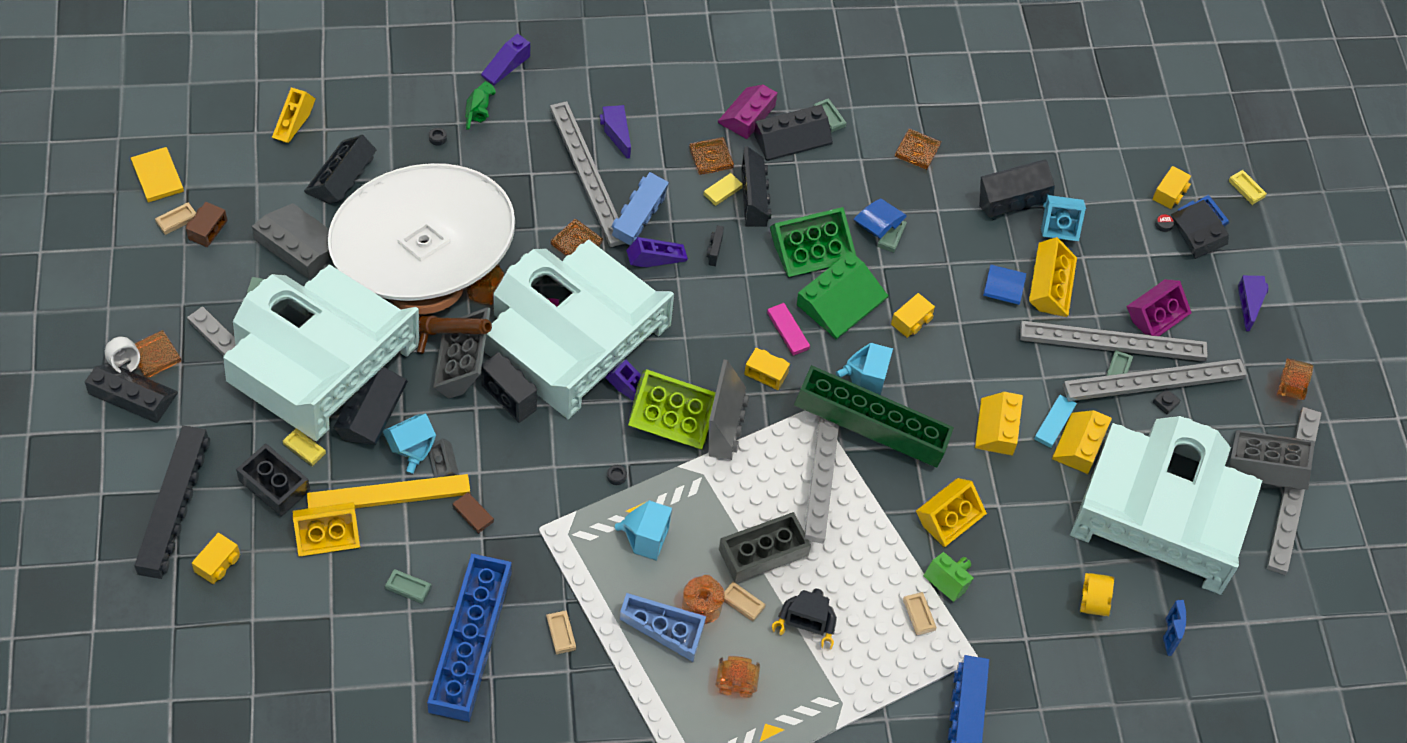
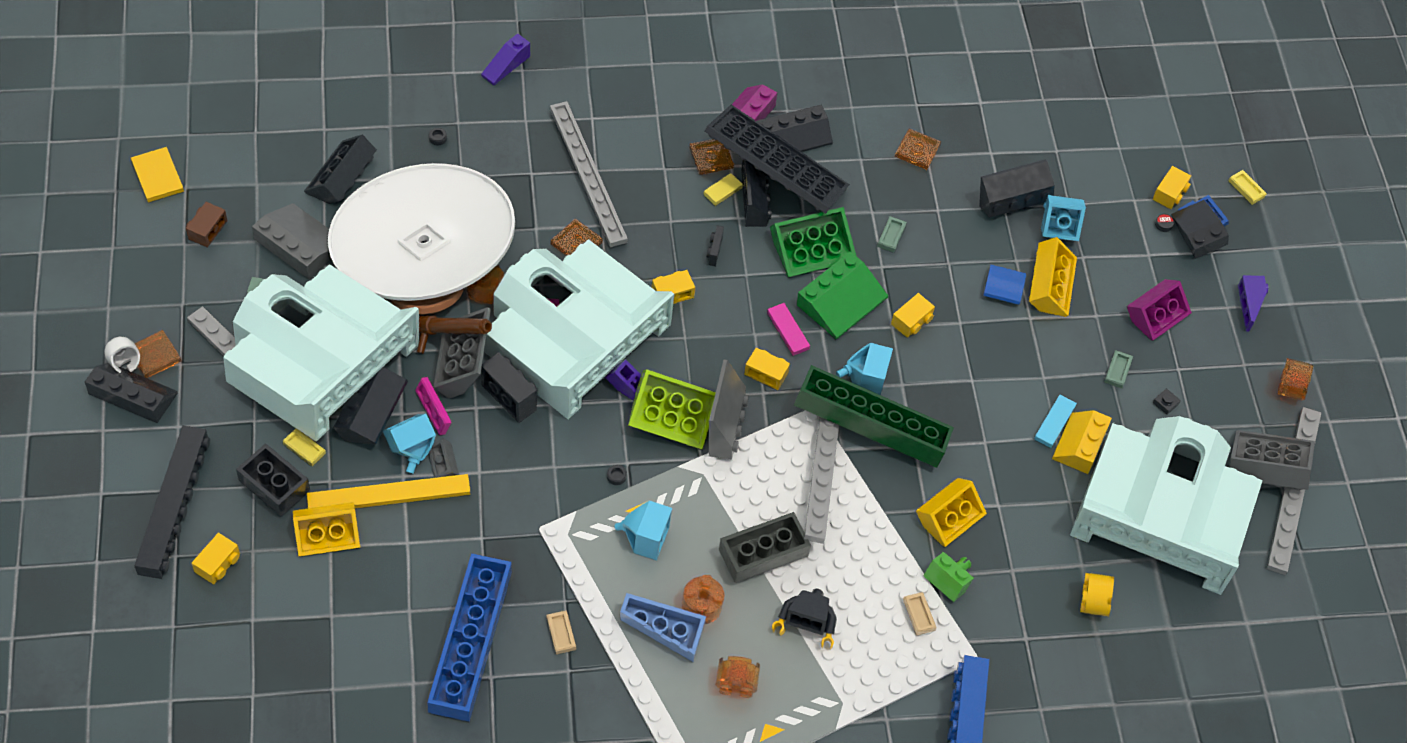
(175, 218): tan tile -> none
(294, 114): yellow slope -> none
(408, 586): sand green tile -> none
(433, 406): none -> dark pink tile
(473, 512): reddish brown tile -> none
(478, 103): green animal -> none
(616, 127): dark purple slope -> none
(640, 209): medium blue wedge -> none
(651, 252): dark purple slope -> none
(678, 283): none -> yellow brick
(743, 601): tan tile -> none
(777, 158): none -> black plate
(835, 119): sand green tile -> none
(879, 218): blue slope -> none
(999, 423): yellow slope -> none
(1113, 341): light grey plate -> none
(1154, 379): light grey plate -> none
(1176, 626): blue slope -> none

